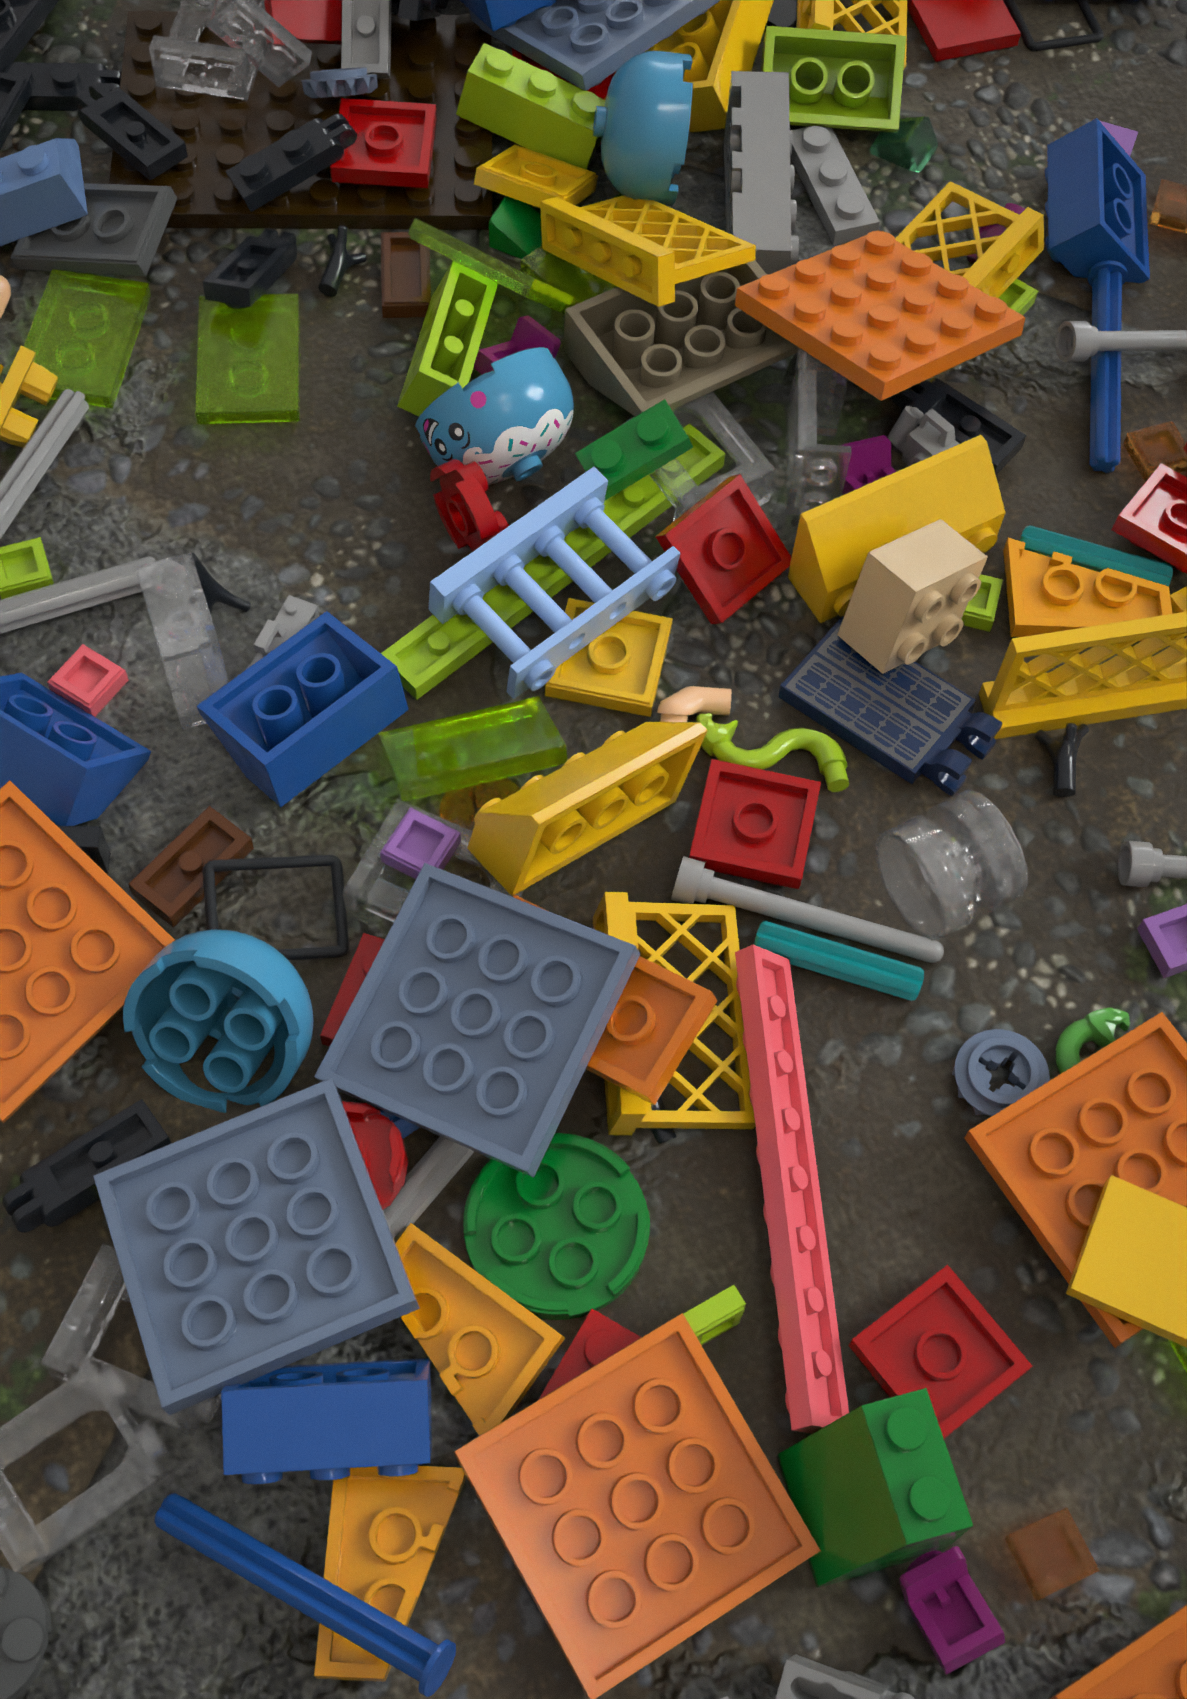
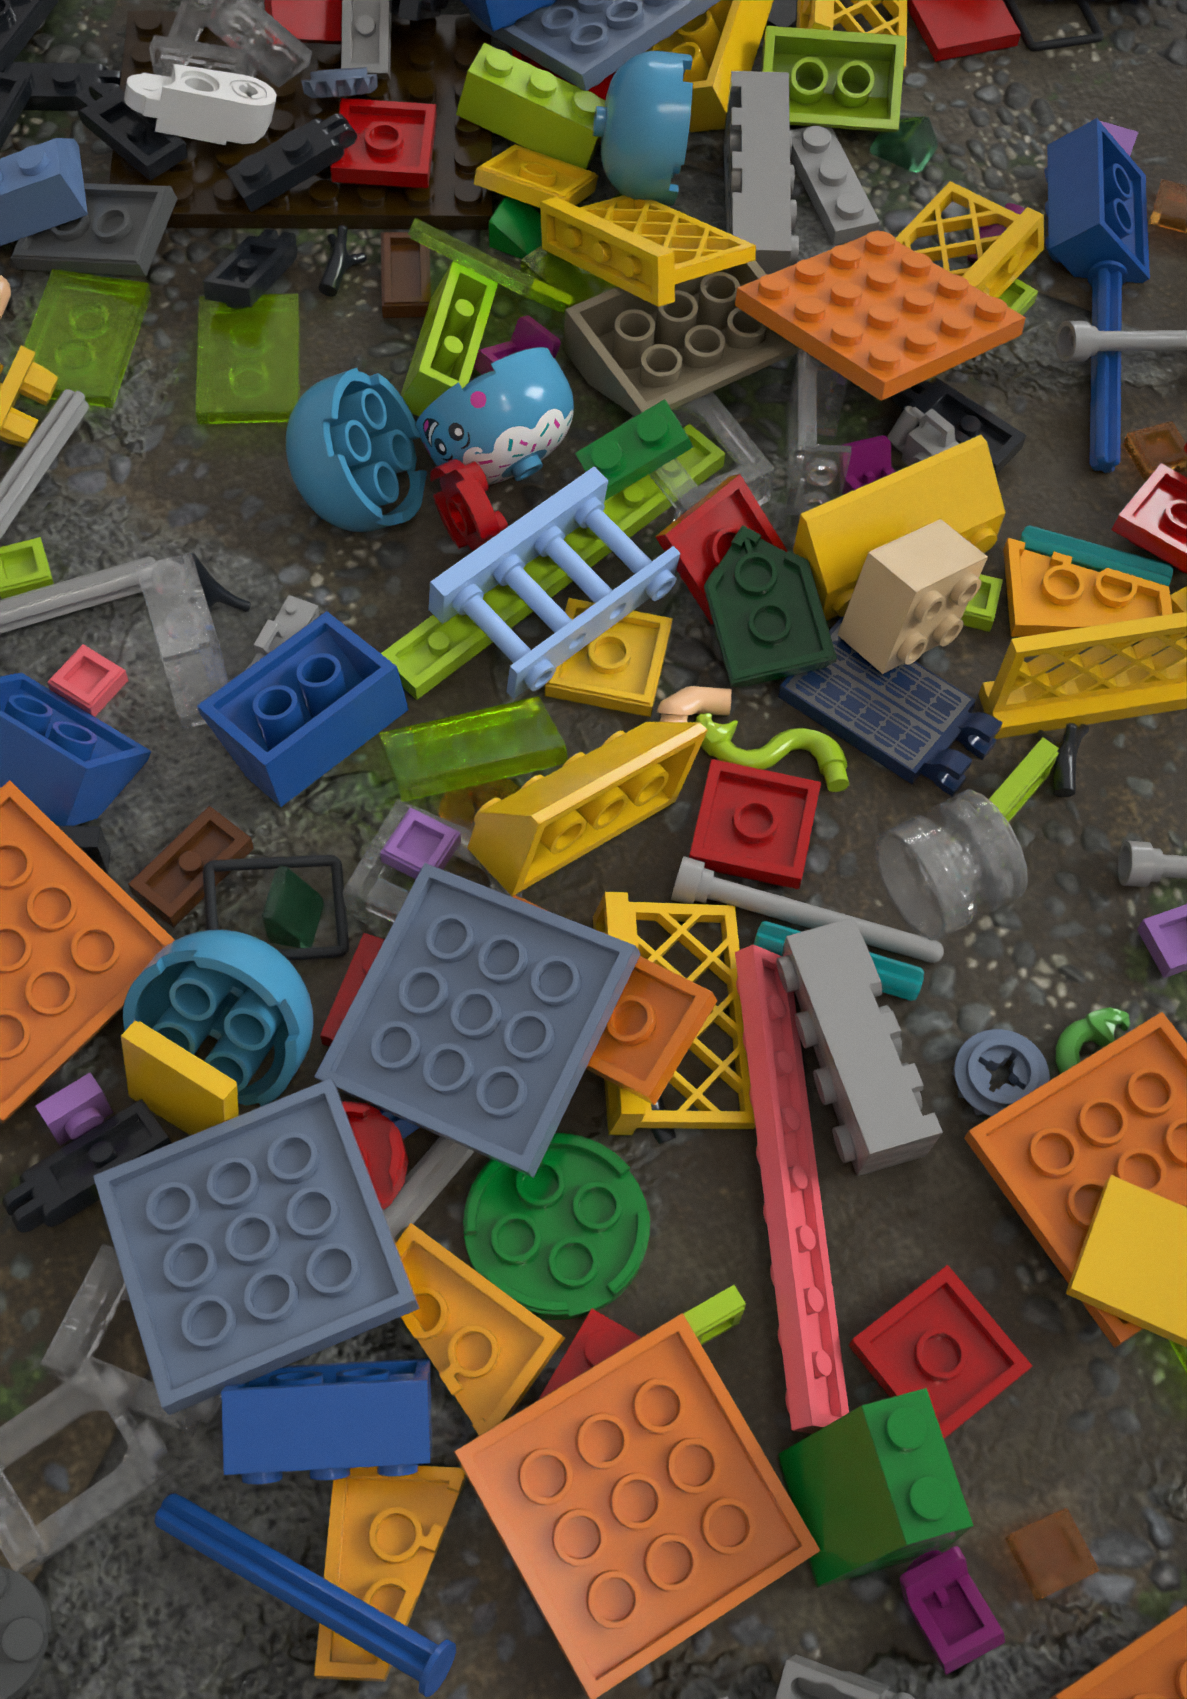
(75, 1109): none -> medium lavender plate
(176, 1081): none -> yellow tile
(204, 104): none -> white piece
(291, 910): none -> clear green slope
(348, 446): none -> dark azure cylinder
(766, 613): none -> dark green tile
(856, 1048): none -> light grey wedge
(1025, 779): none -> lime tile

